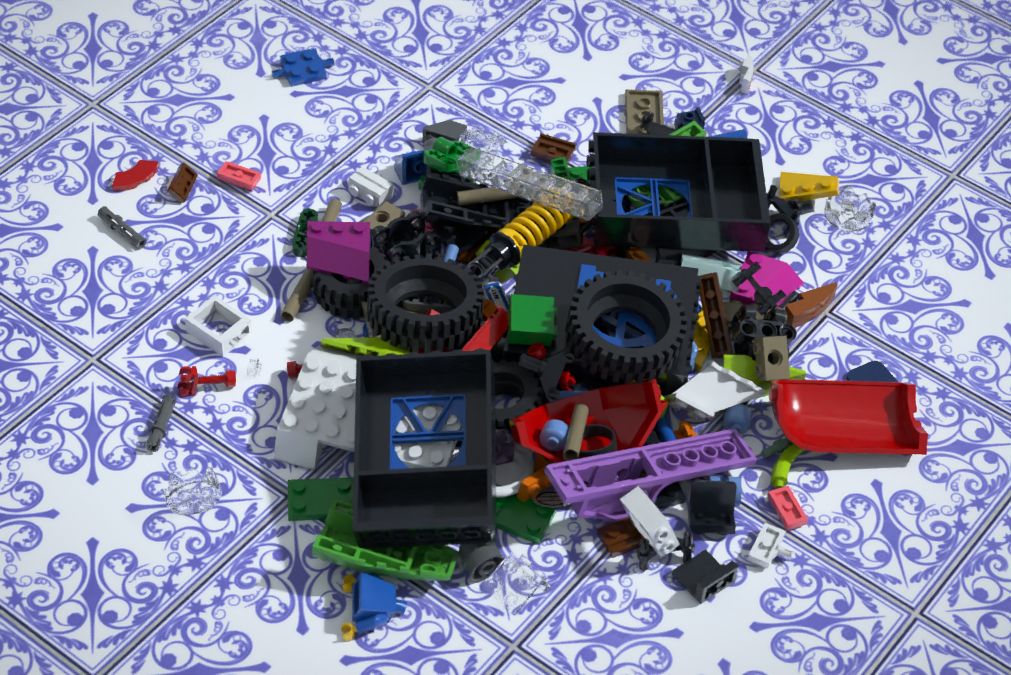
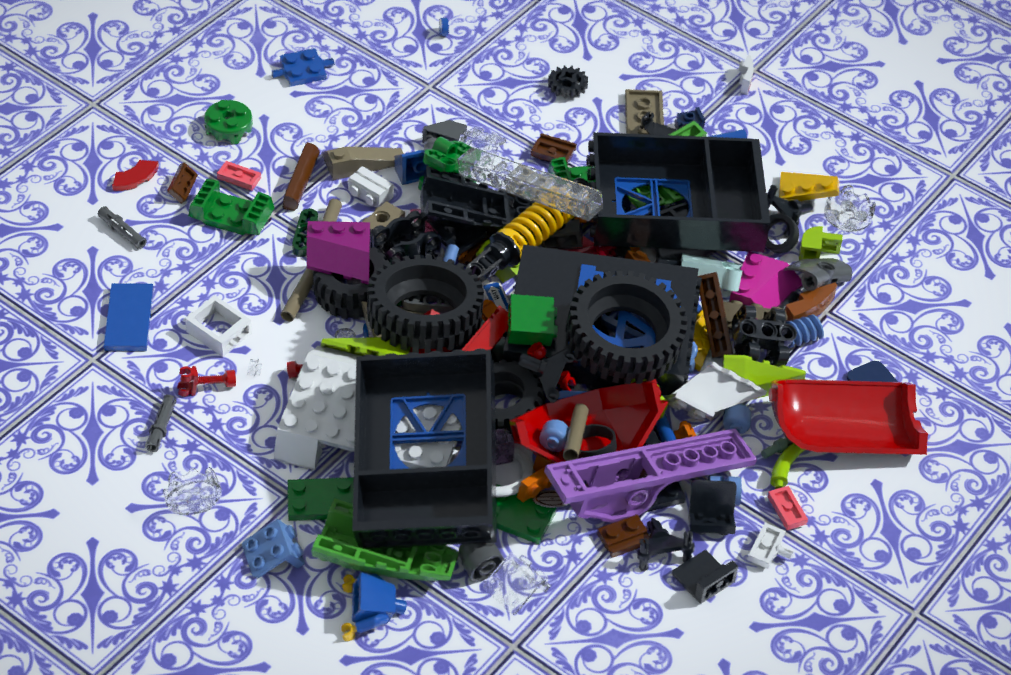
(128, 317): none -> blue tile
(230, 212): none -> green plate
(231, 128): none -> green plate
(272, 547): none -> medium blue bracket
(300, 176): none -> reddish brown brick
(347, 160): none -> dark tan wedge
(443, 26): none -> blue tile
(483, 195): dark tan piece -> none
(565, 81): none -> black gear
(649, 521): white window -> none
(762, 295): black axle -> none
(779, 351): dark tan brick -> none
(806, 329): none -> medium blue piece
(816, 241): none -> lime brick
(821, 272): none -> dark grey panel

